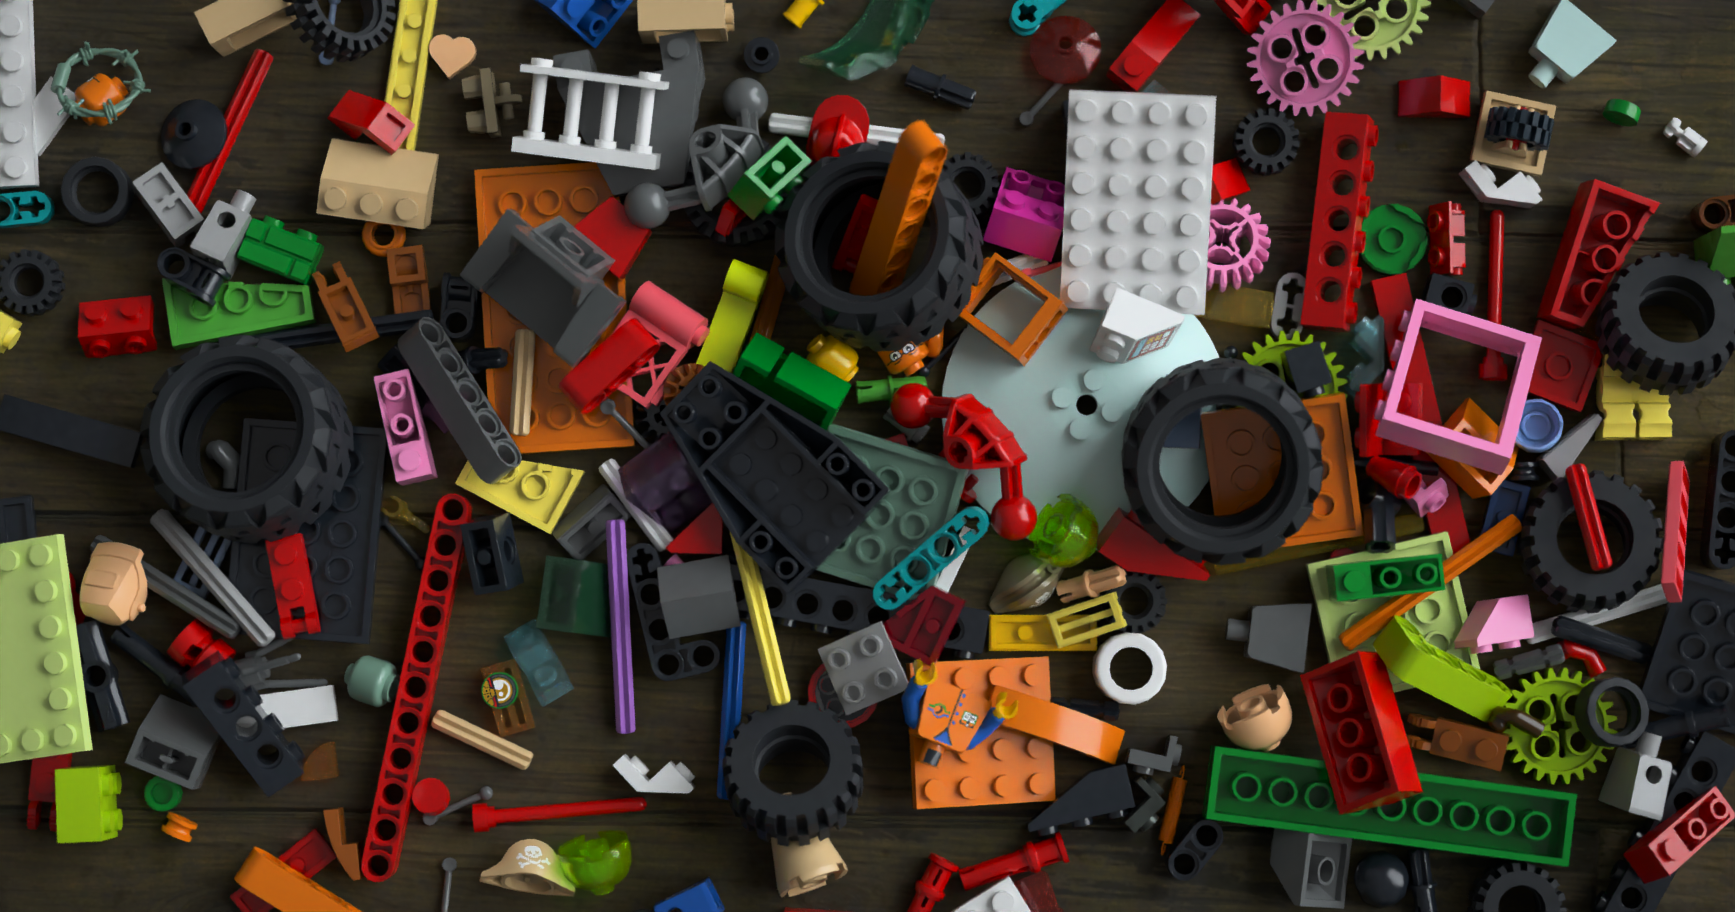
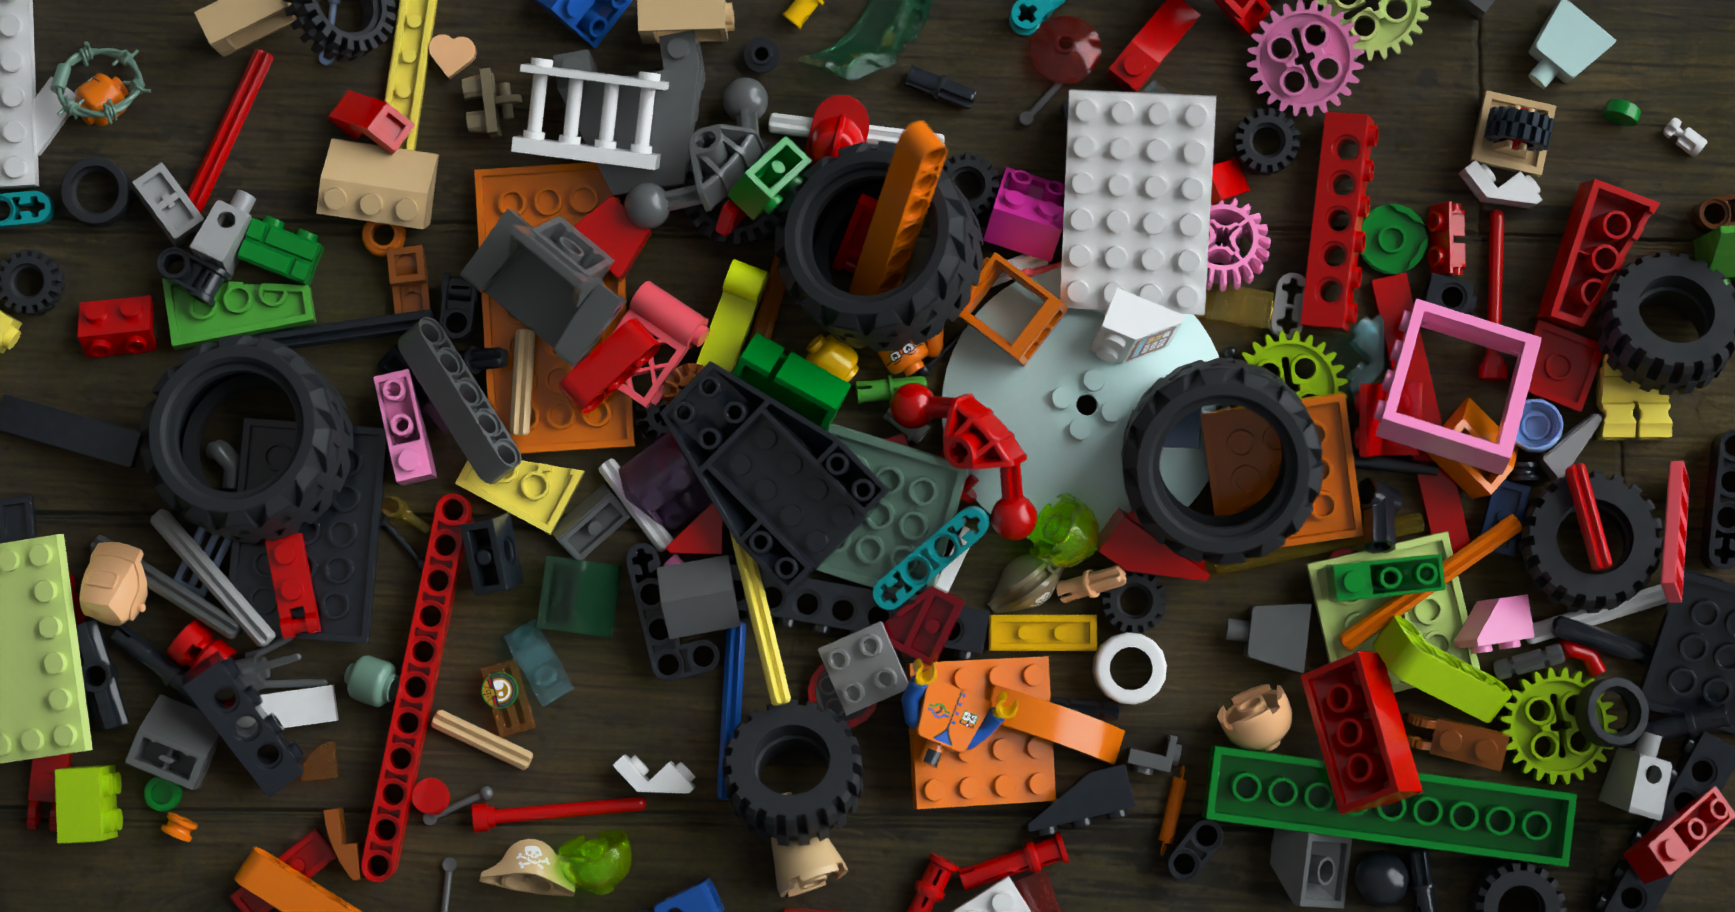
(204, 140): black dish -> none
(346, 309): dark orange hinge -> none
(608, 407): dark grey hinge -> none
(620, 626): medium lavender axle -> none
(1115, 610): light yellow tile -> none
(1144, 815): pearl dark grey bracket -> none
(1306, 369): black brick -> none
(1396, 477): red cone -> none
(1429, 498): bright pink bracket -> none
(1434, 97): red slope -> none
(1517, 718): dark brown arm -> none

